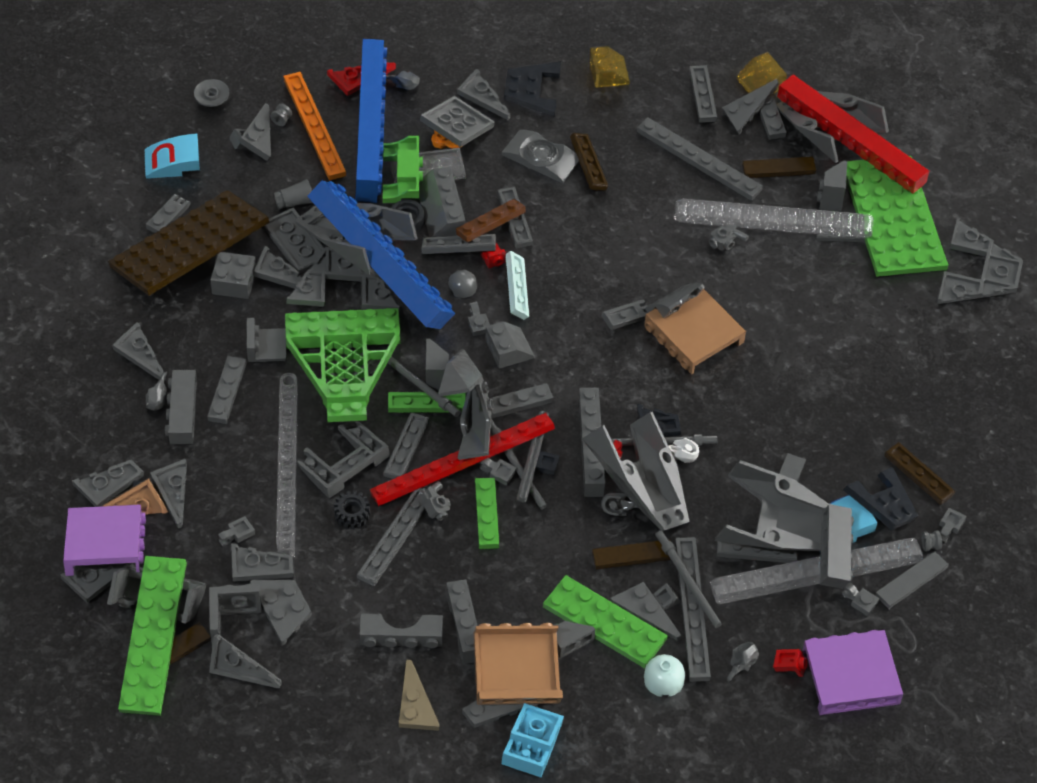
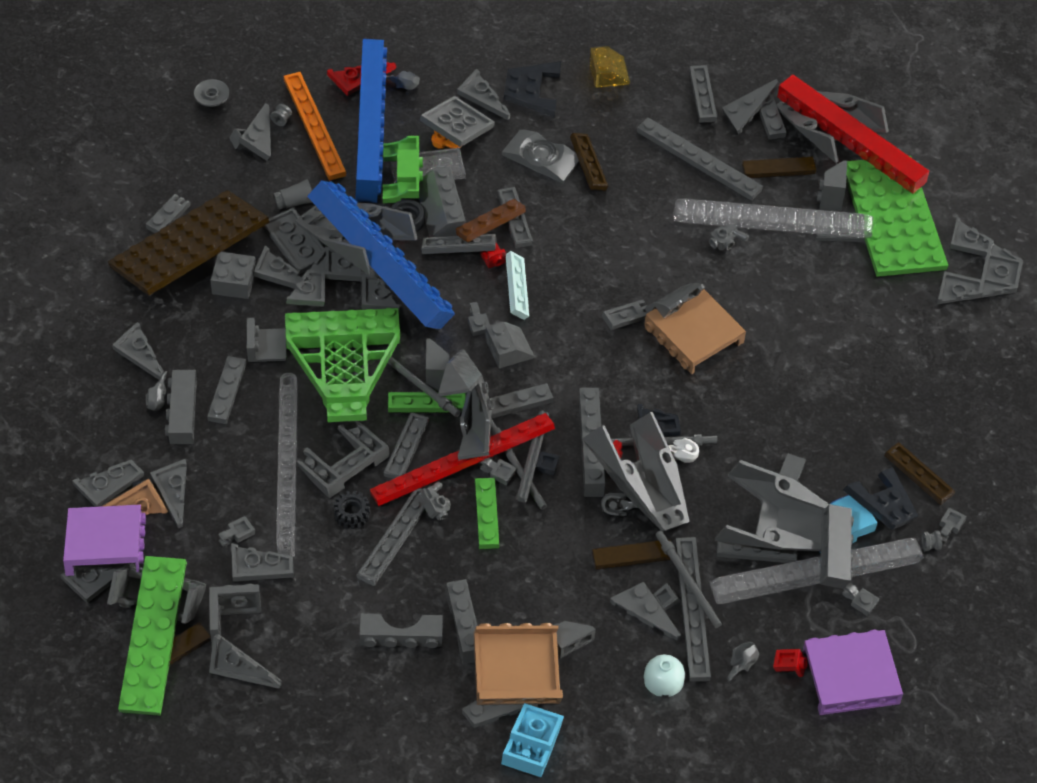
(172, 157): medium azure slope -> none
(283, 606): dark grey wing -> none
(415, 706): dark tan wing -> none
(462, 283): dark grey hair -> none
(611, 623): bright green plate -> none
(760, 72): clear yellow slope -> none
(911, 580): dark grey tile -> none

